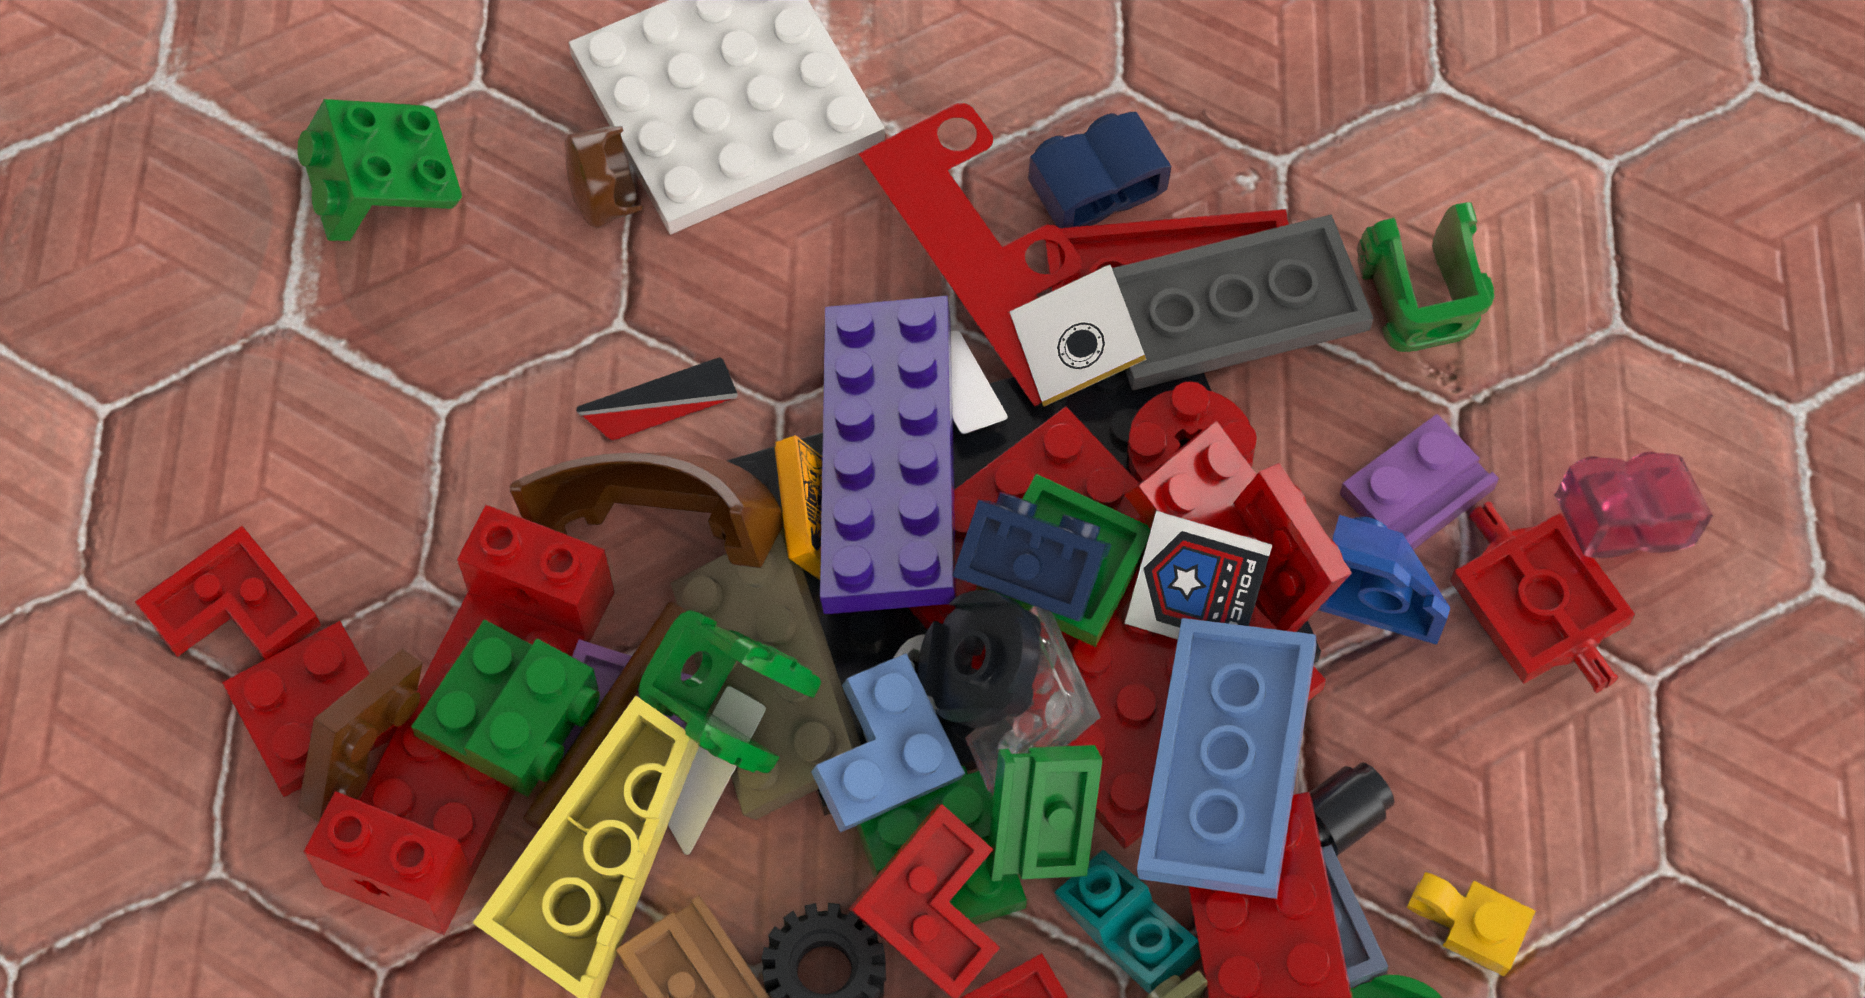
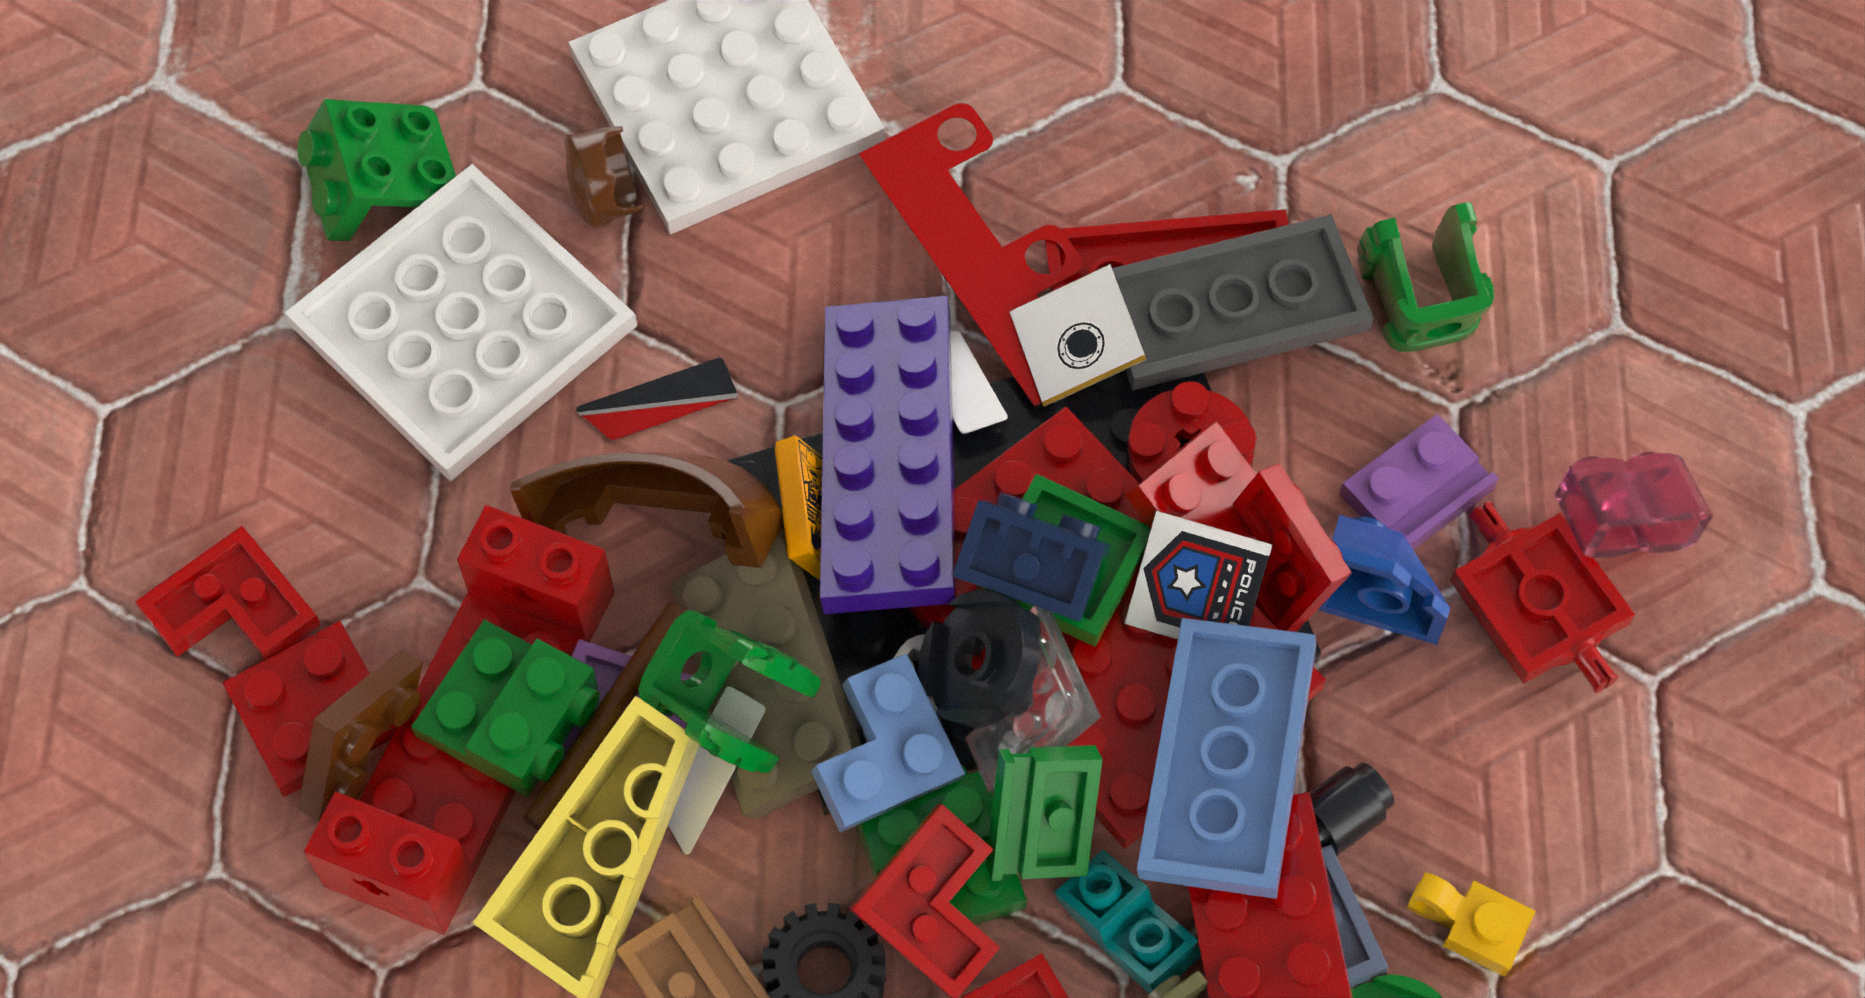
(461, 321): none -> white plate
(1098, 171): dark blue brick -> none

